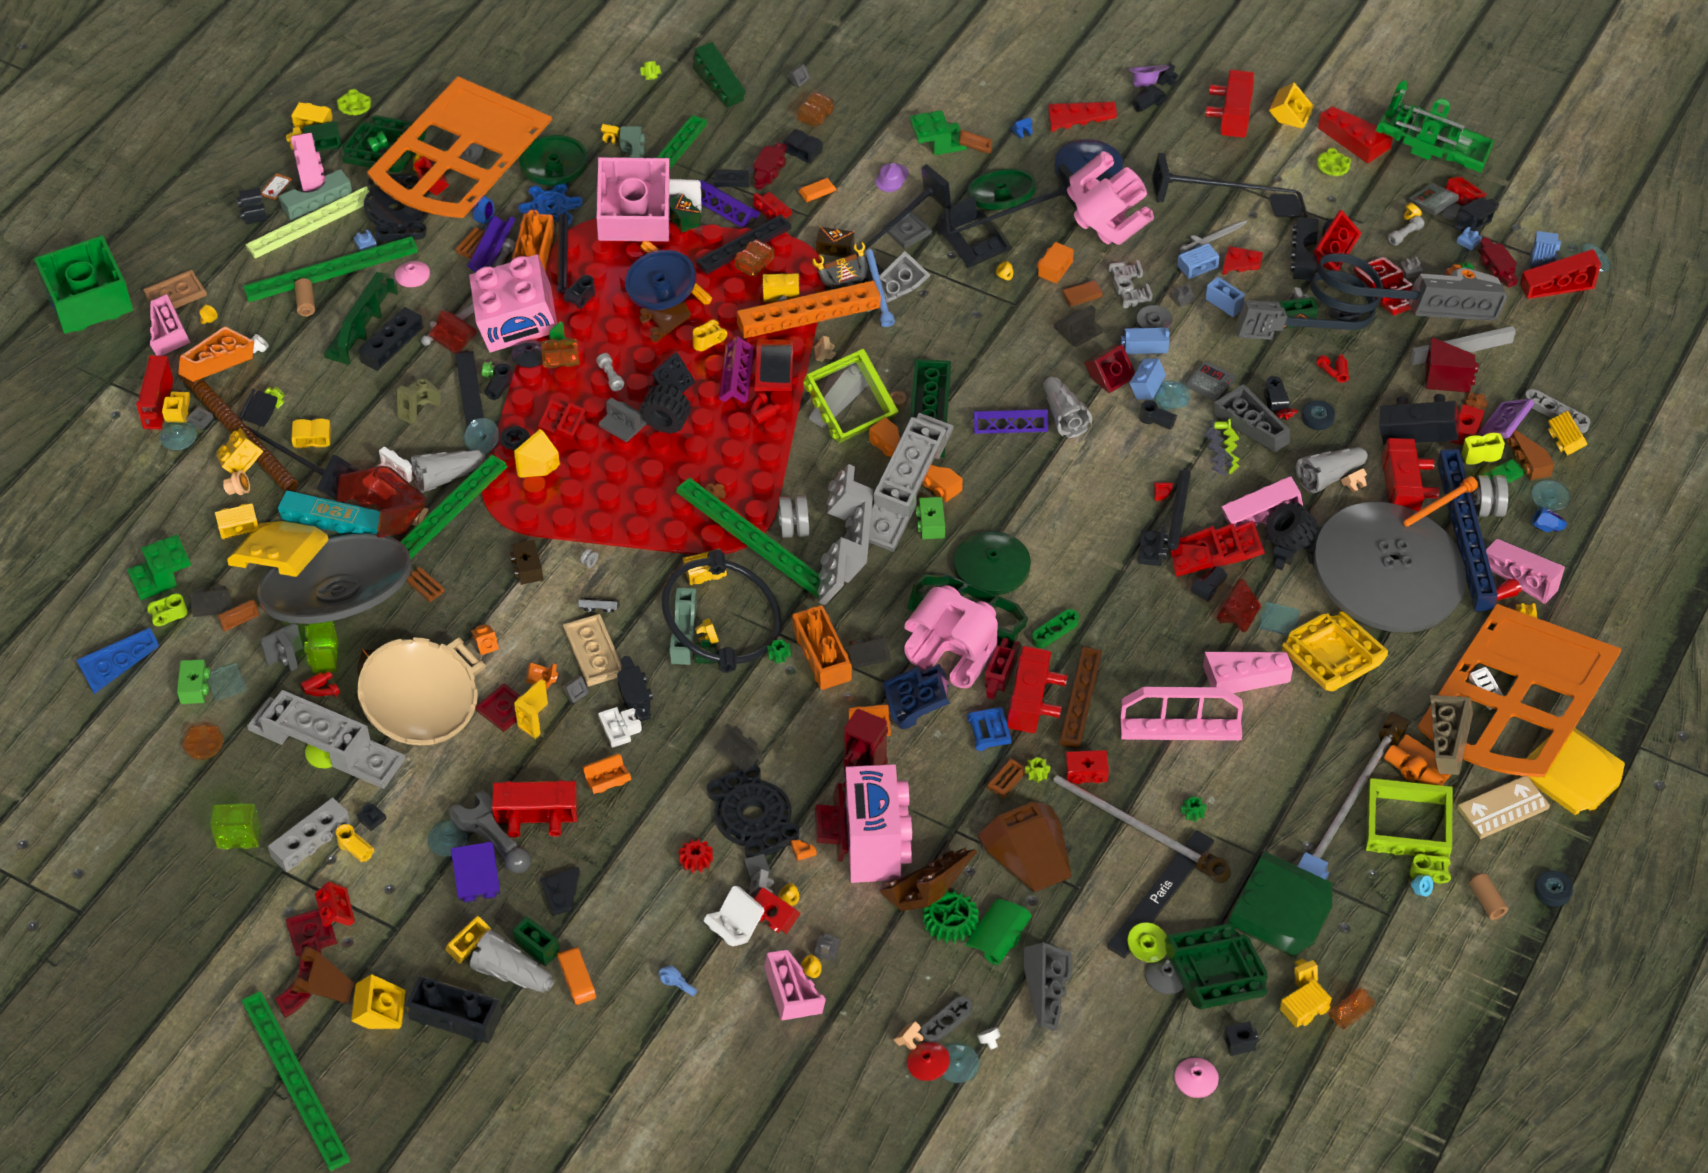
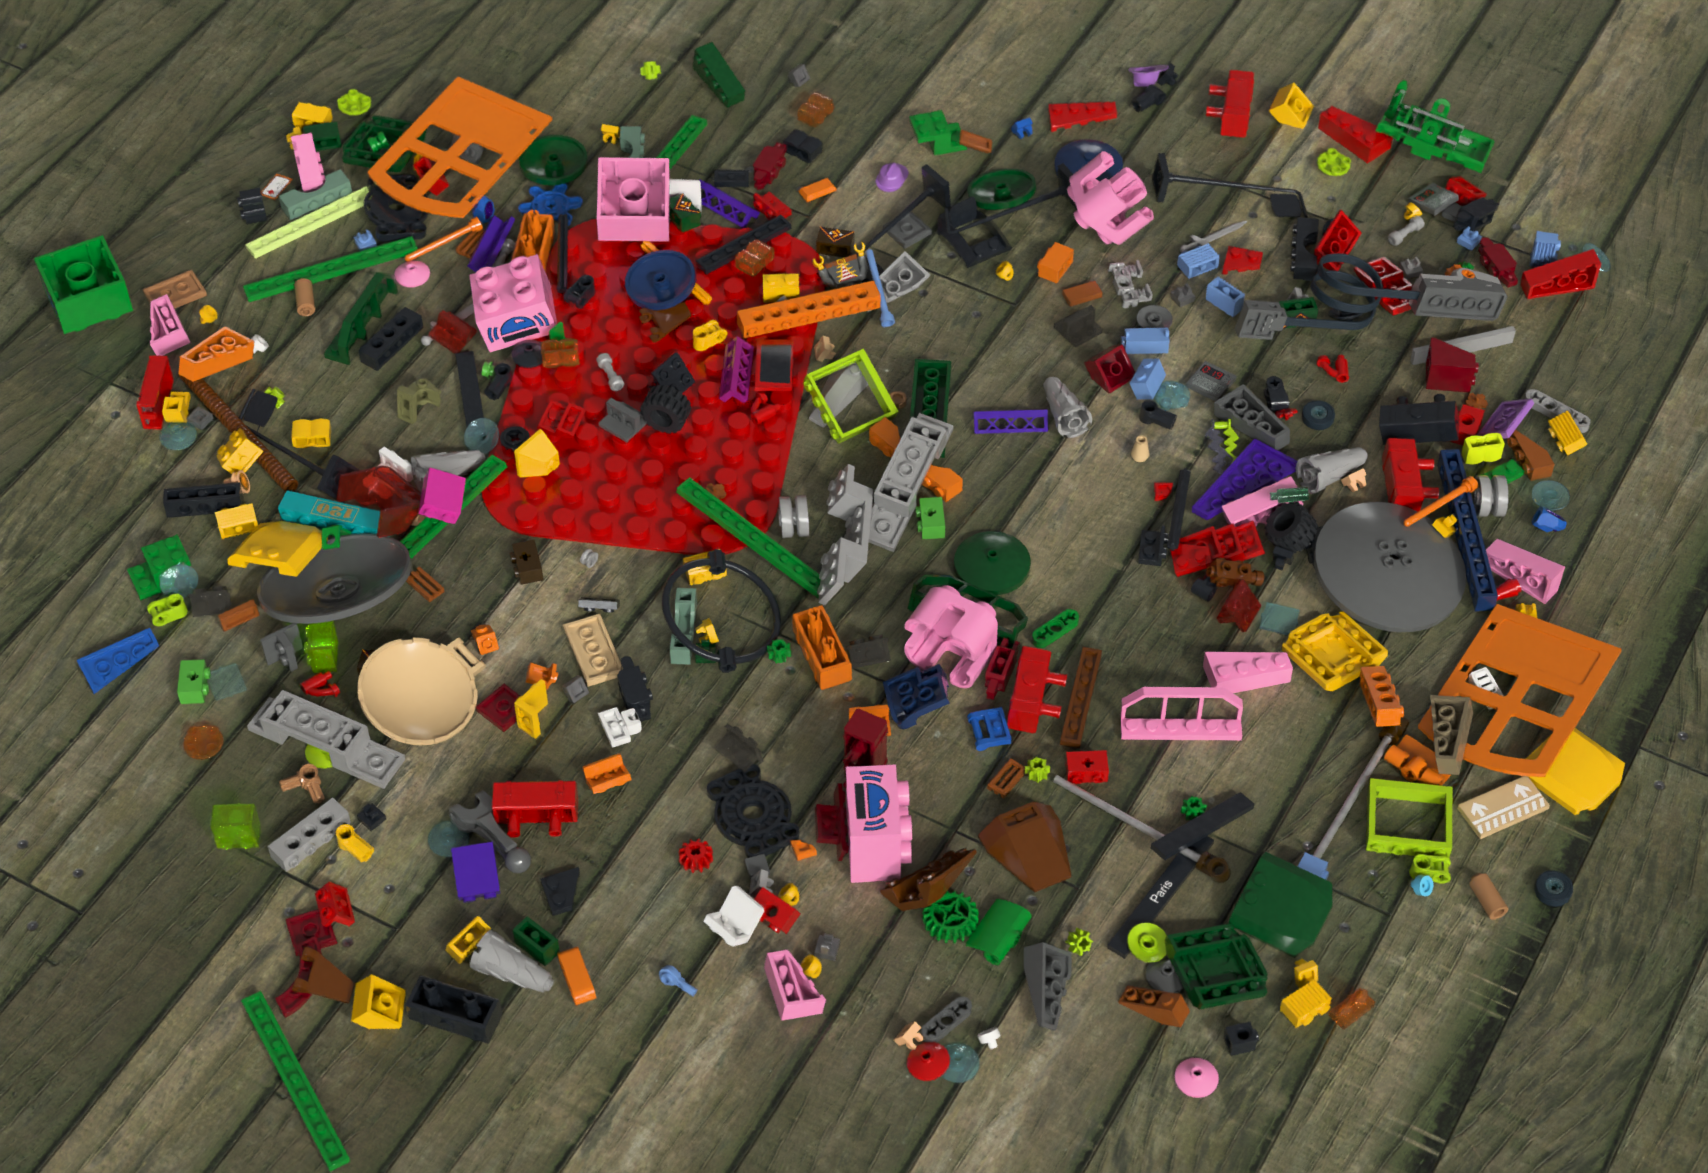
(178, 580): none -> clear light blue dish
(201, 499): none -> black brick
(311, 784): none -> medium nougat axle
(336, 531): none -> green bracket
(442, 495): none -> dark pink brick
(473, 225): none -> orange piece
(1079, 941): none -> lime gear
(1140, 450): none -> tan cone
(1157, 1005): none -> dark orange slope
(1202, 826): none -> black tile
(1229, 572): none -> reddish brown brick
(1251, 470): none -> dark purple wing
(1290, 495): none -> clear green cylinder
(1381, 696): none -> orange brick
(1445, 525): none -> yellow tile

